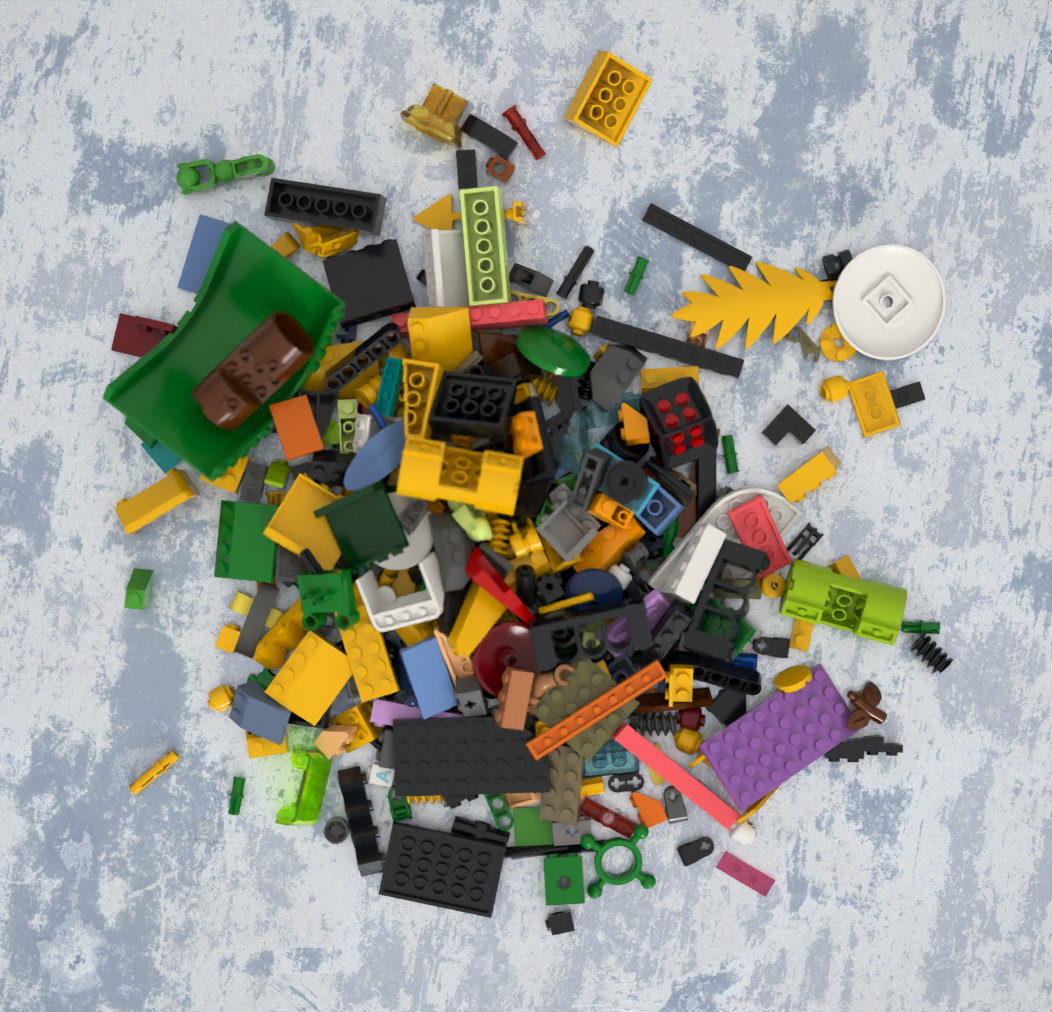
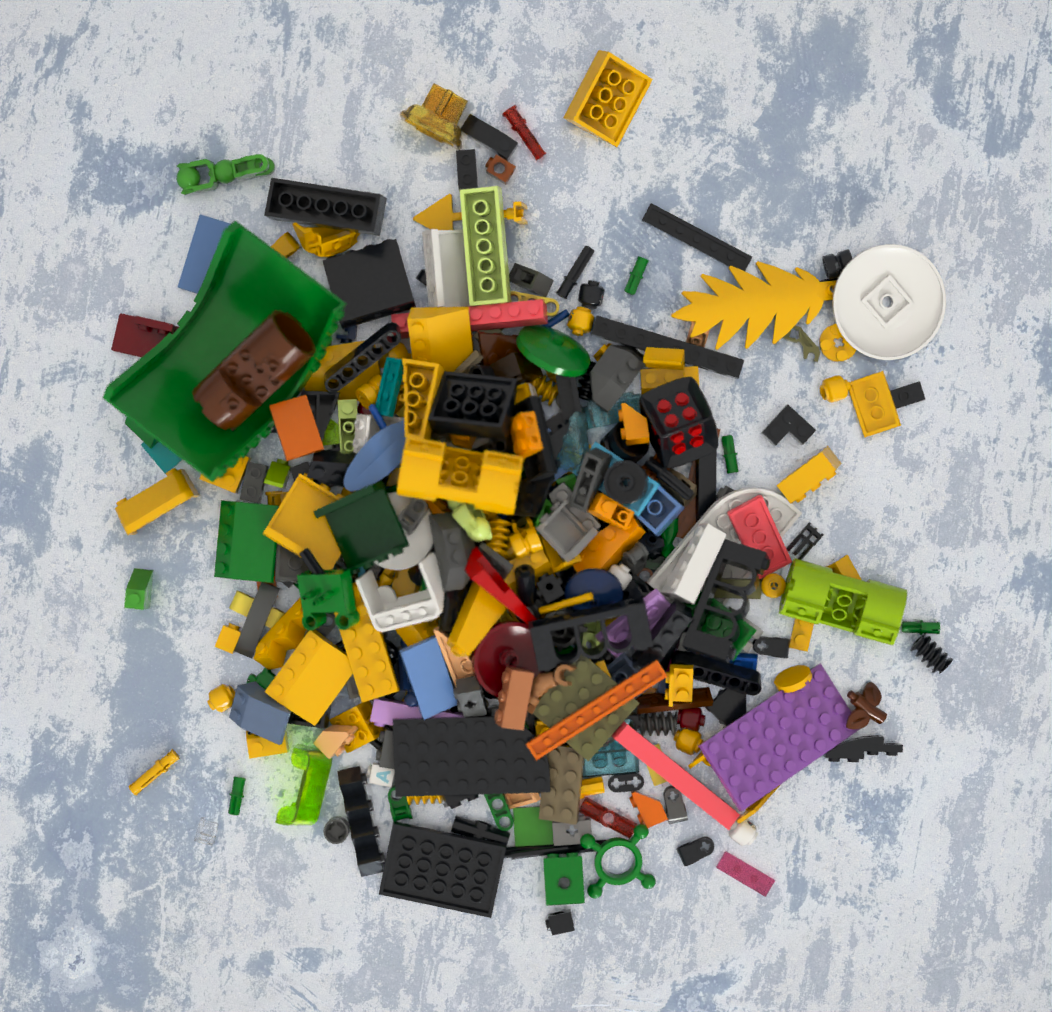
(664, 358): none -> yellow panel

